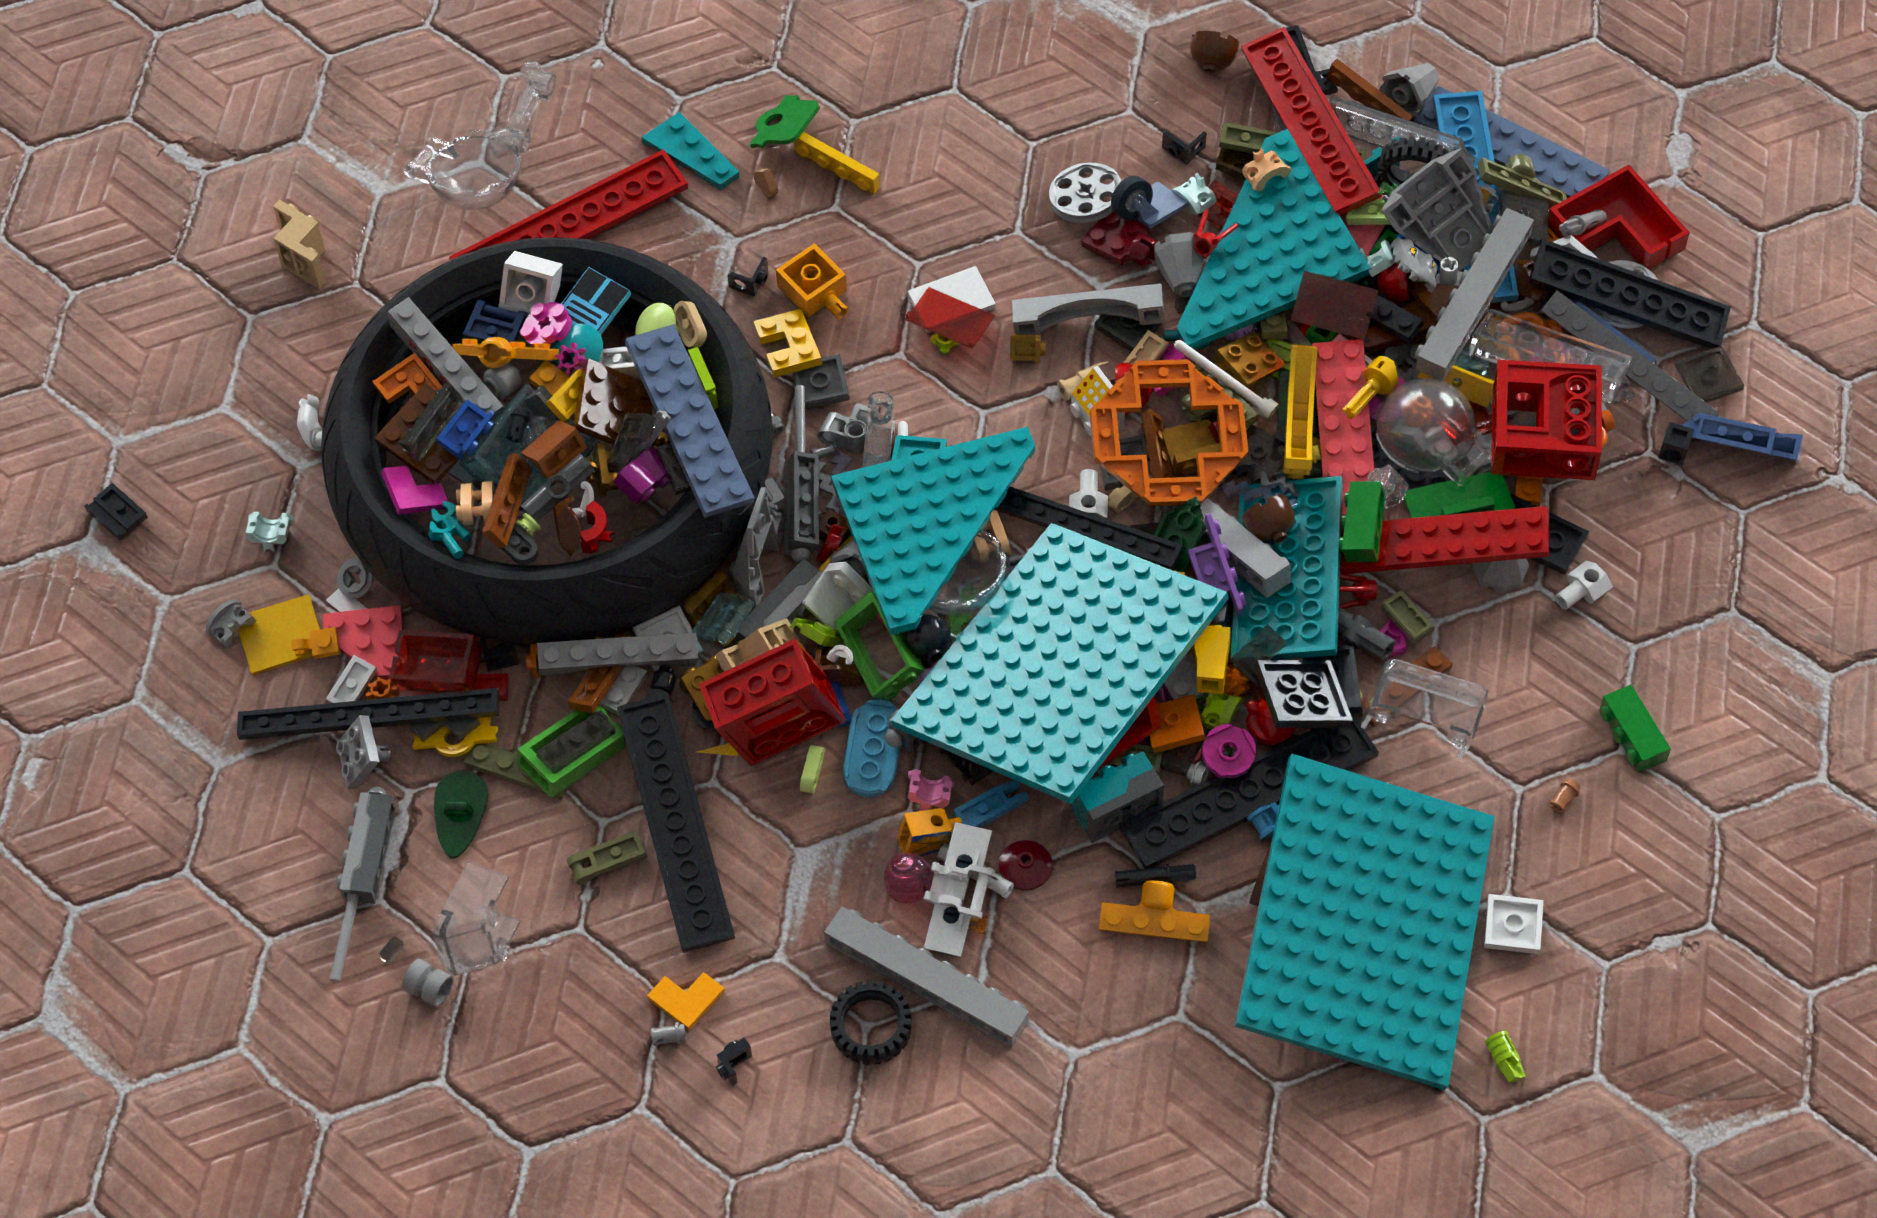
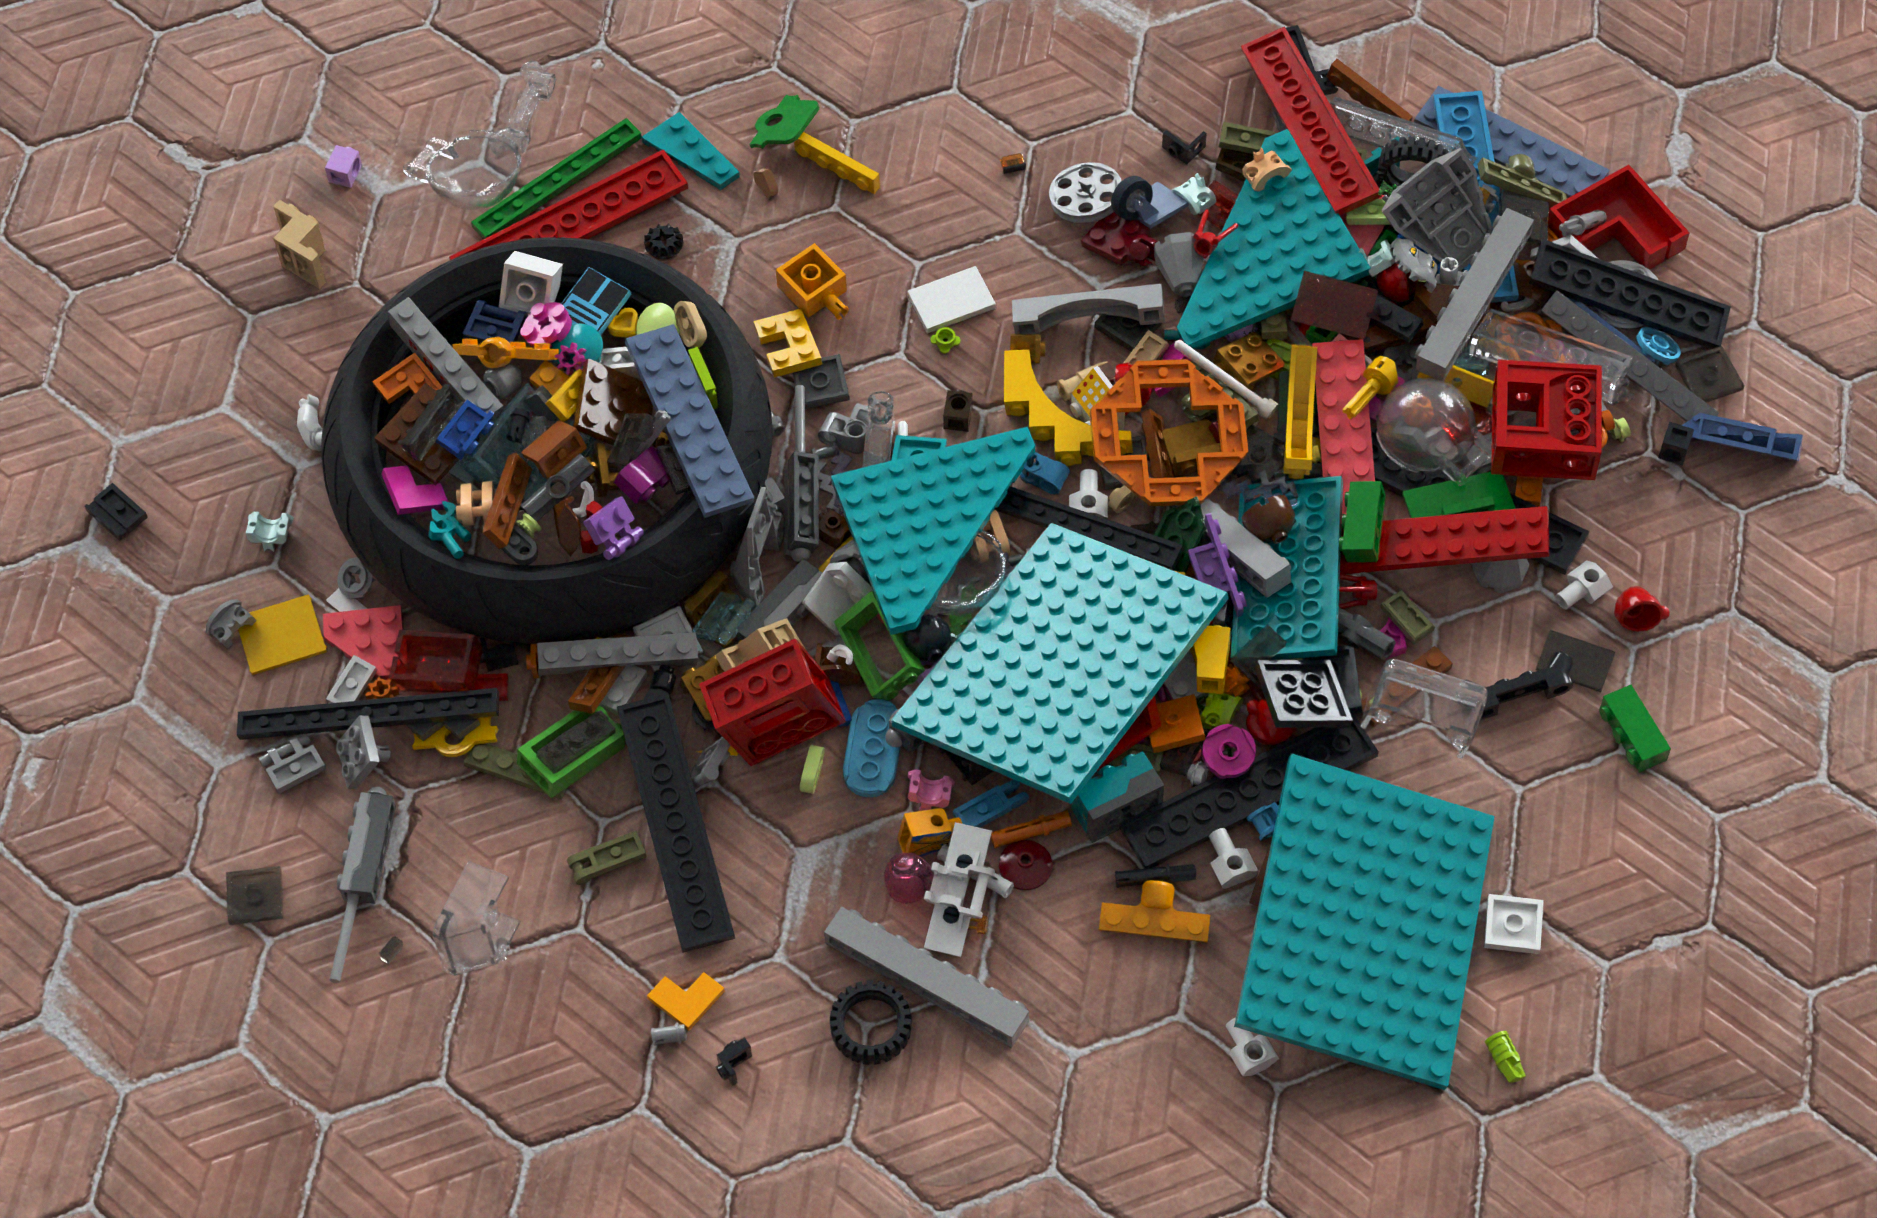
(254, 895): none -> clear smoke plate
(294, 769): none -> light grey plate
(321, 643): light orange plate -> none
(343, 166): none -> lavender brick
(430, 984): light grey wheel -> none
(459, 810): dark green shield -> none
(557, 179): none -> green plate
(610, 520): none -> medium lavender plate
(624, 323): none -> yellow tile
(656, 248): none -> black gear
(706, 766): none -> light grey plate
(752, 284): black bracket -> none
(822, 634): lime plate -> none
(832, 543): red bar -> none
(950, 317): clear red piece -> none
(958, 419): none -> dark brown brick
(1013, 163): none -> clear orange piece
(1029, 829): none -> orange pin
(1045, 473): none -> dark azure piece
(1046, 420): none -> yellow arch
(1213, 51): reddish brown cylinder -> none
(1230, 855): none -> white piece
(1248, 1044): none -> white piece
(1393, 484): clear brick -> none
(1411, 87): light grey cone -> none
(1552, 680): none -> black plate
(1568, 790): nougat pin -> none
(1589, 660): none -> clear smoke piece
(1621, 429): none -> yellowish green plate
(1639, 610): none -> red piece
(1658, 346): none -> medium azure wheel

